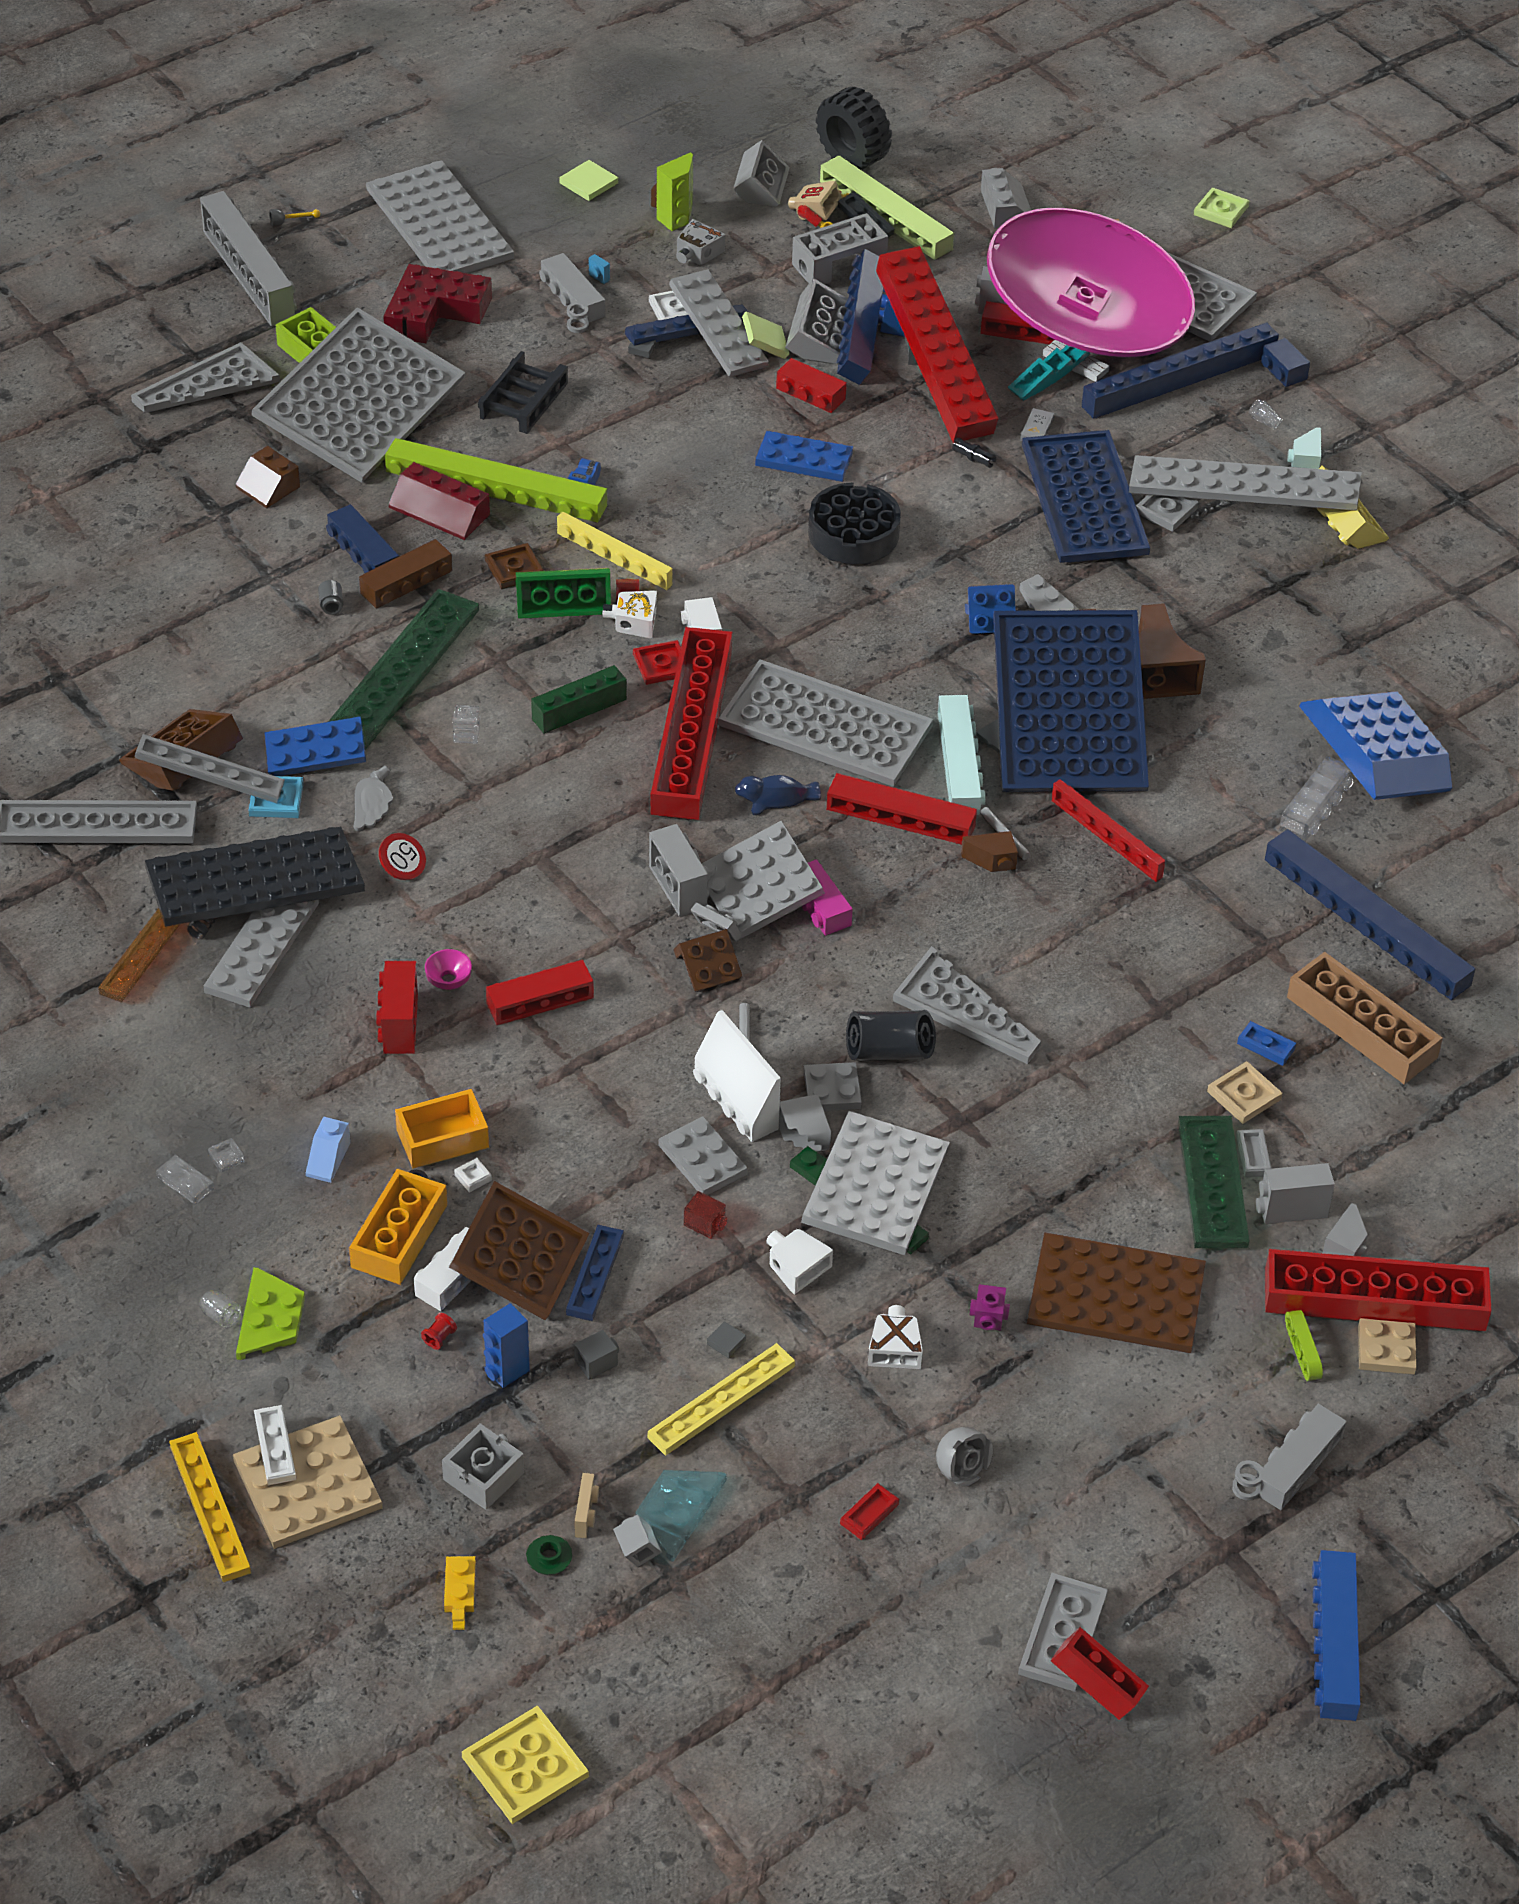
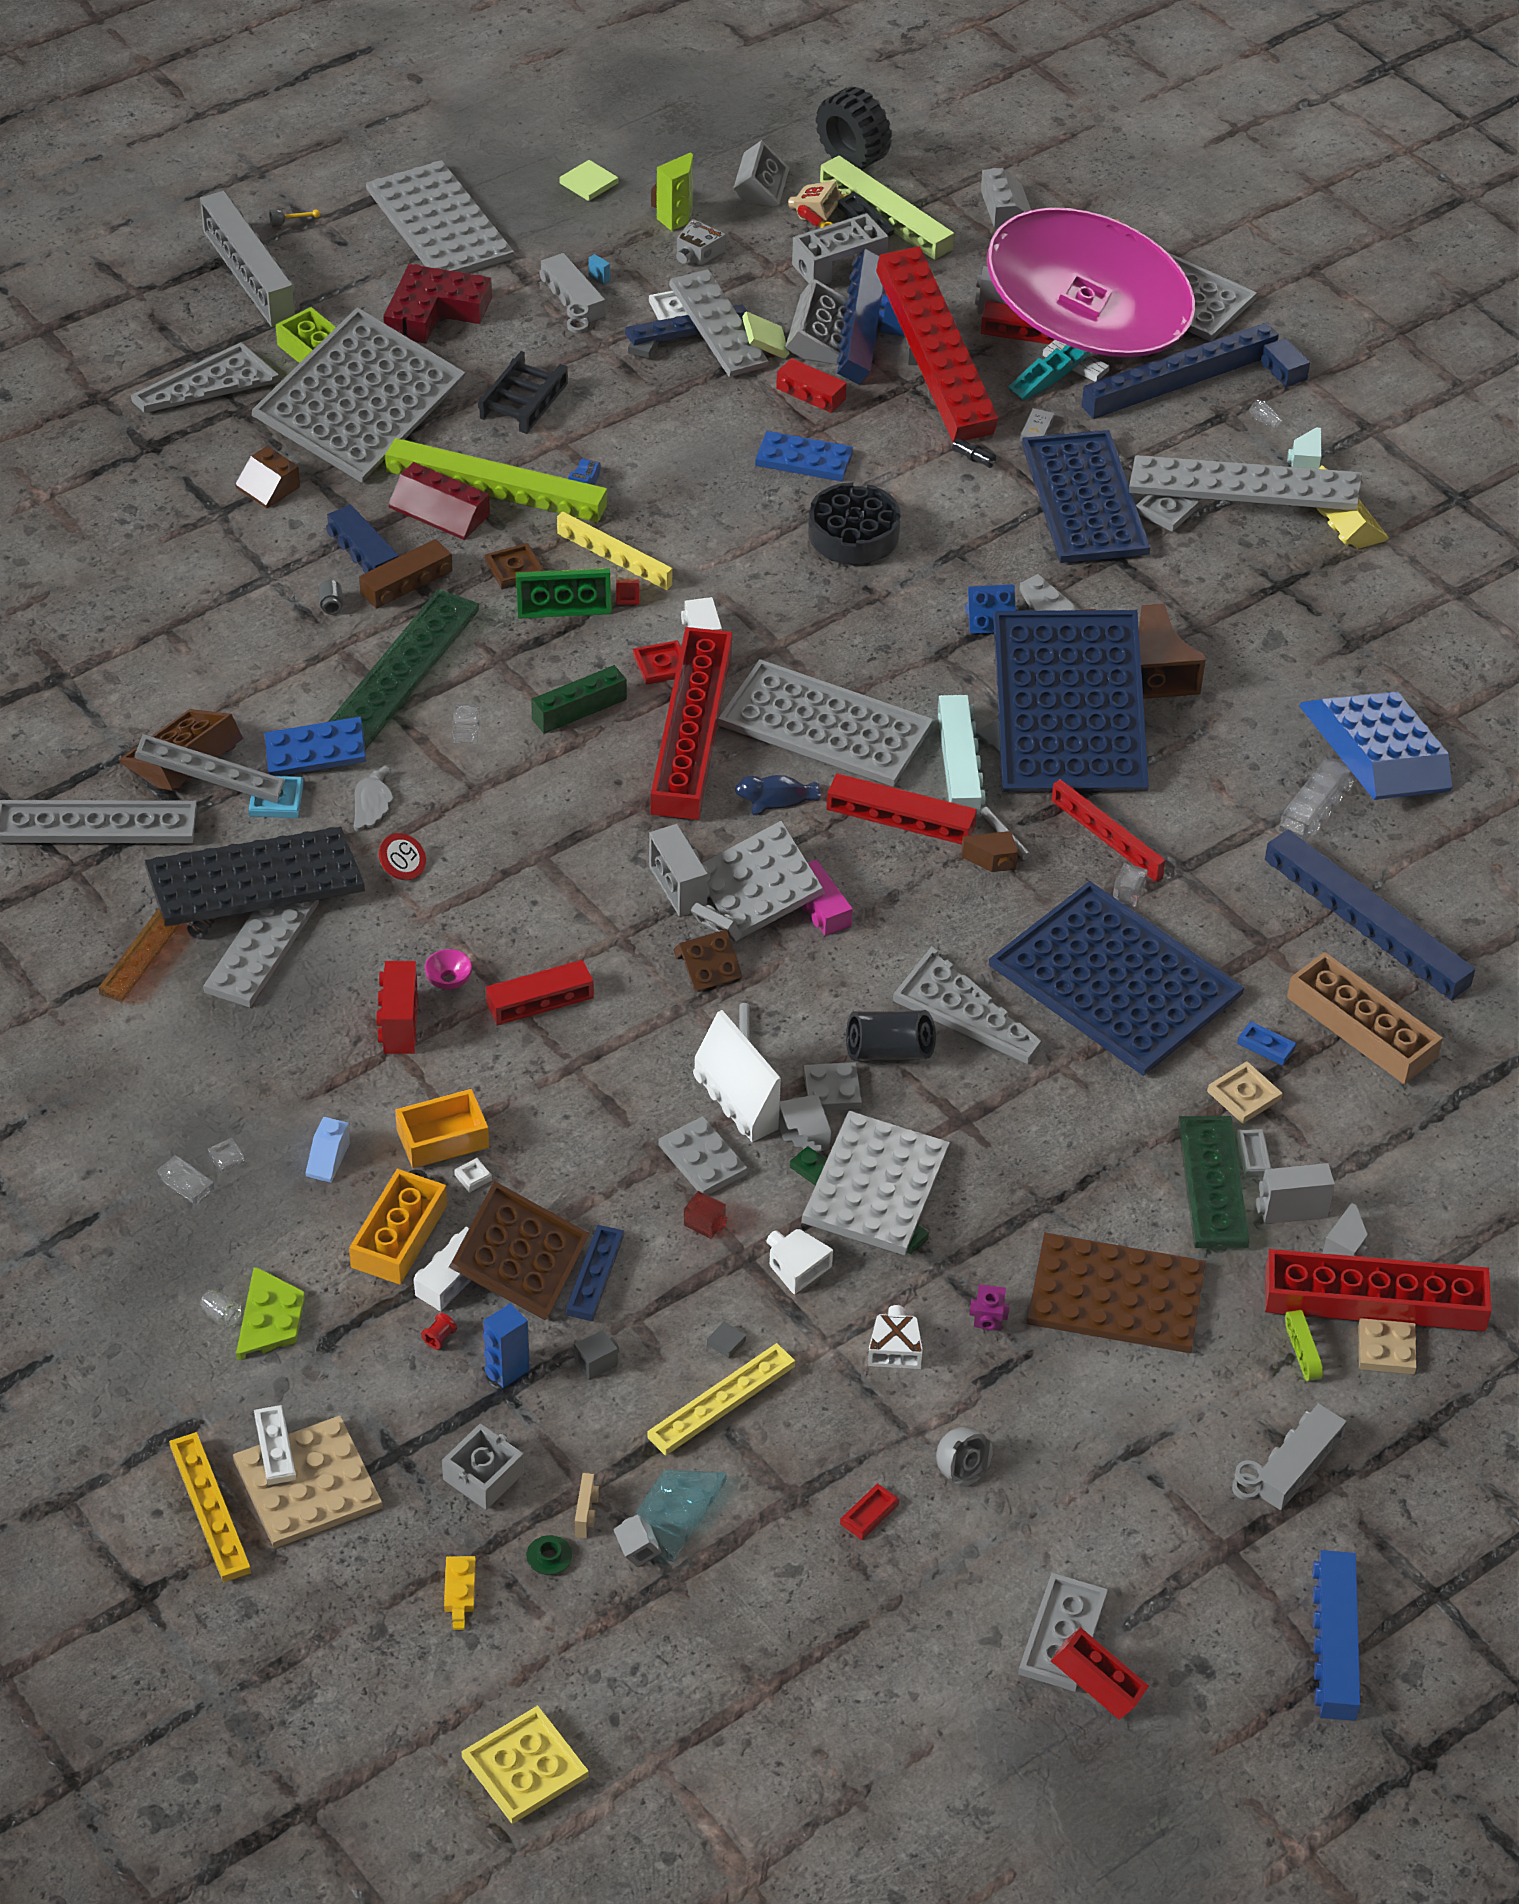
(634, 613): white torso -> none
(1116, 977): none -> dark blue plate
(1130, 884): none -> clear brick
(1221, 207): yellowish green tile -> none

